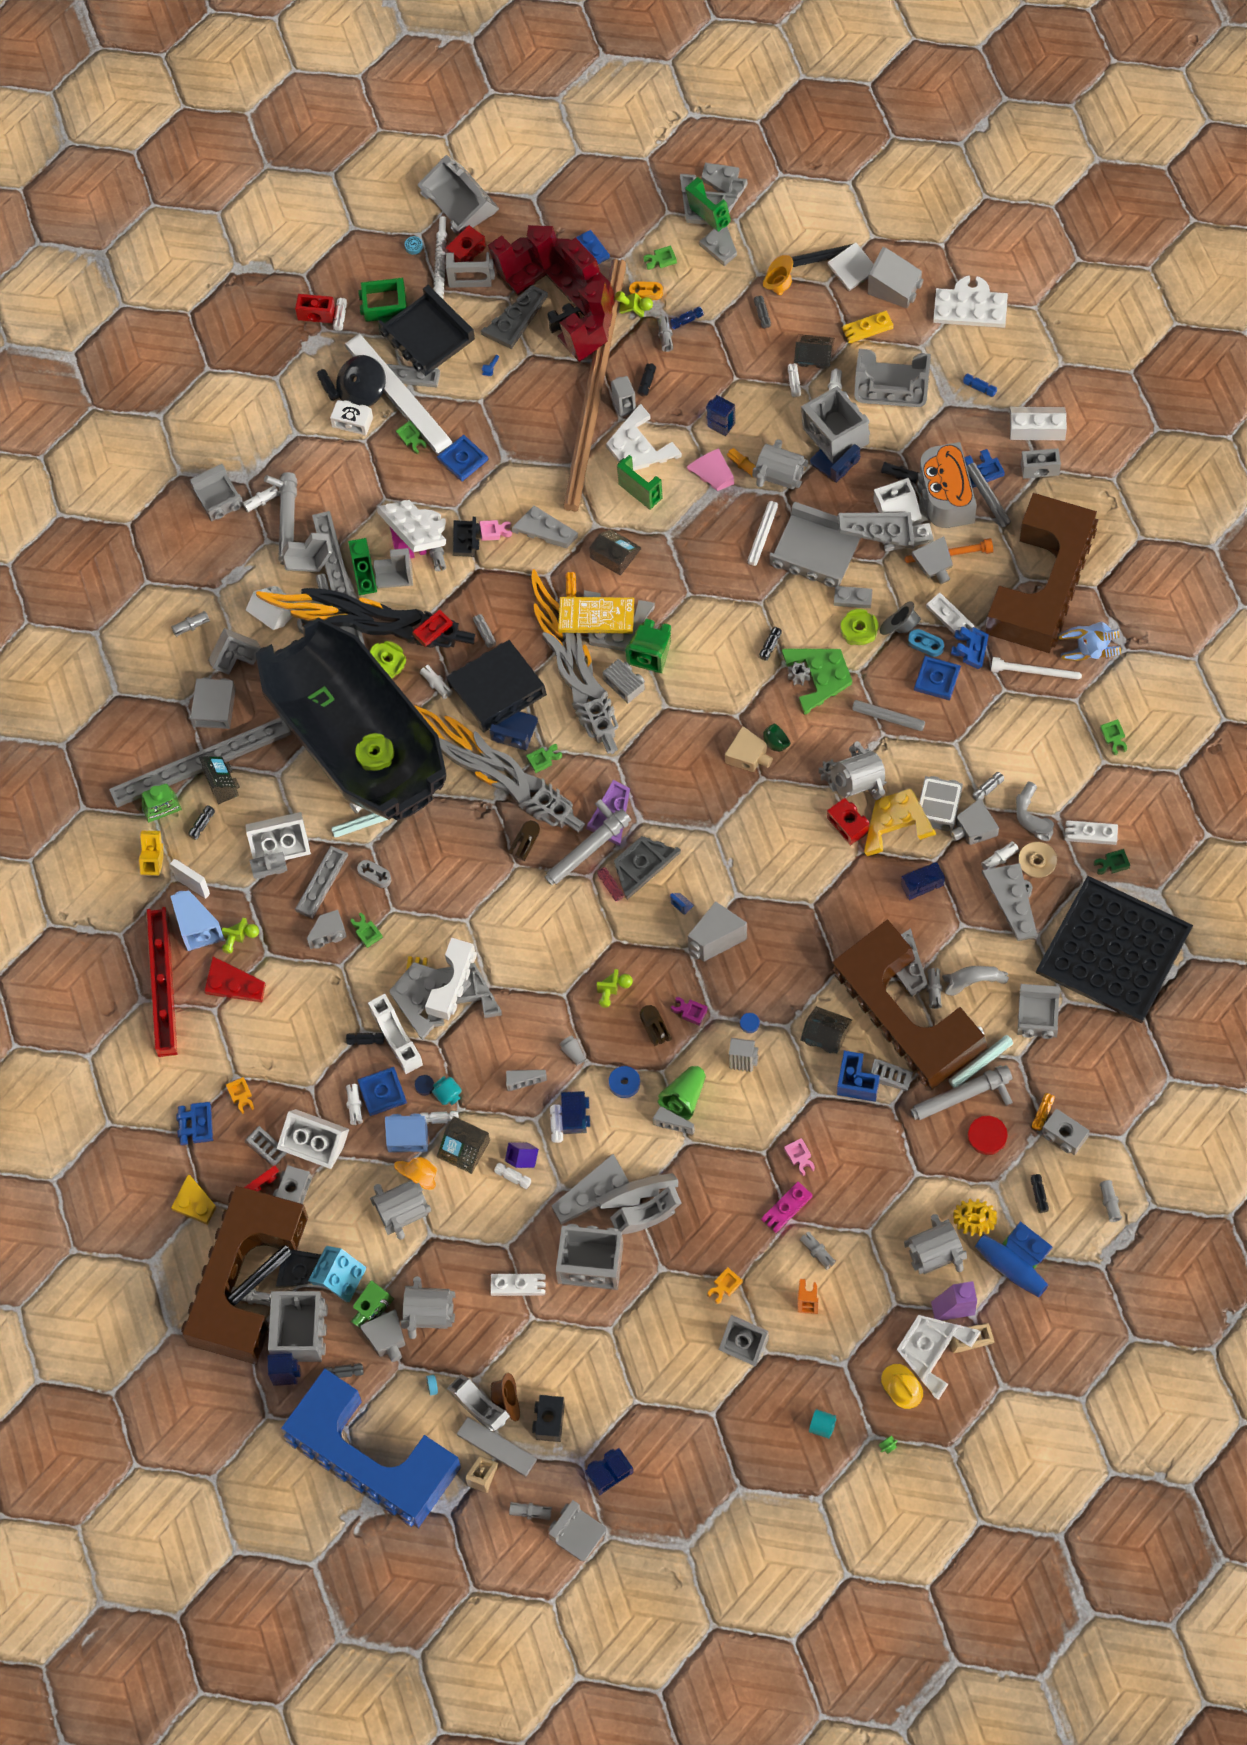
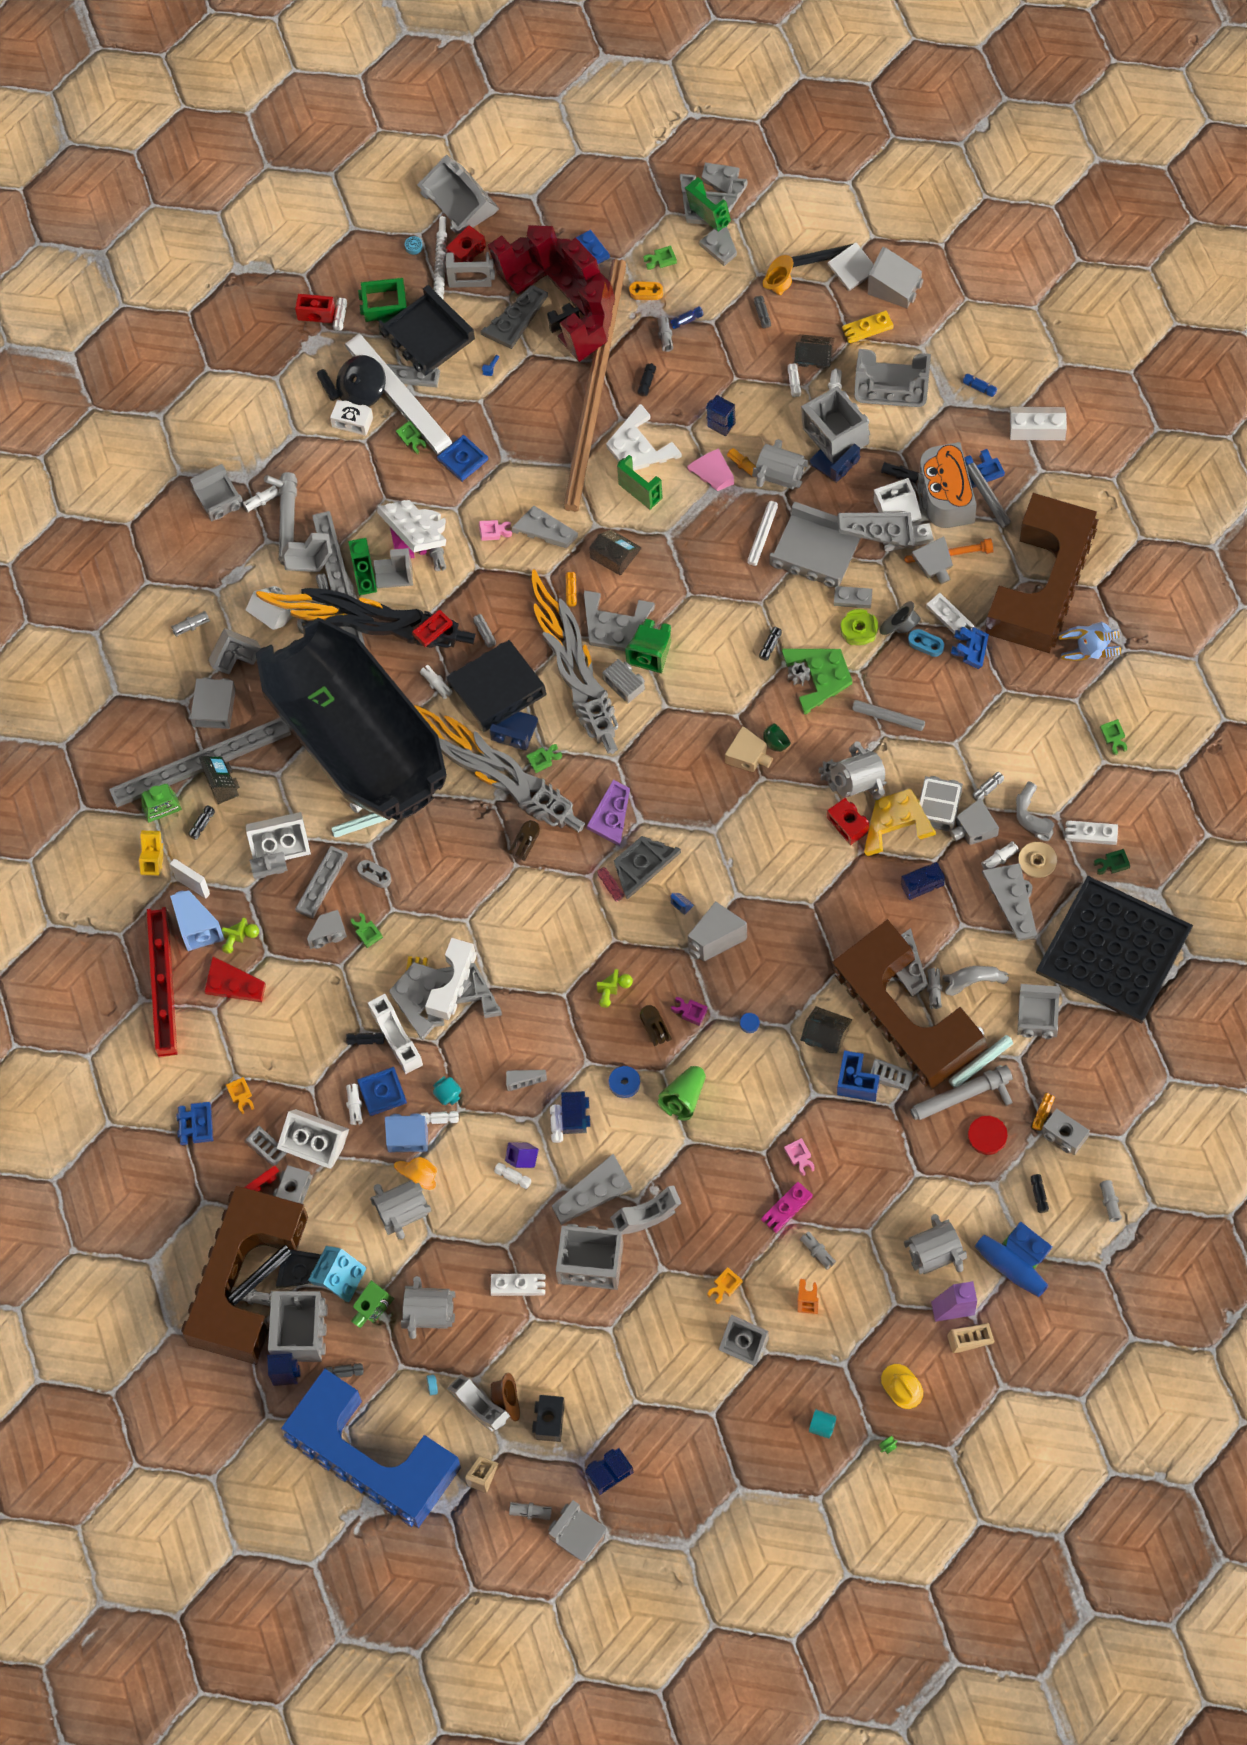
(193, 1202): yellow wing -> none
(375, 762): lime plate -> none
(385, 1335): light grey torso -> none
(396, 655): lime plate -> none
(424, 1085): dark blue tile -> none
(463, 1145): clear smoke slope -> none
(465, 537): black bracket -> none
(496, 1447): light grey tile -> none
(572, 1049): light grey cone -> none
(596, 615): yellow tile -> none
(610, 827): light grey cylinder -> none
(623, 396): light grey brick -> none
(632, 1192): light grey slope -> none
(633, 303): lime piece -> none
(669, 1120): light grey slope -> none
(743, 1054): light grey brick -> none
(926, 1344): white wing -> none
(937, 678): blue plate -> none
(970, 305): white plate -> none
(975, 1217): yellow gear -> none
(1000, 665): white piece -> none
(1040, 463): light grey brick -> none

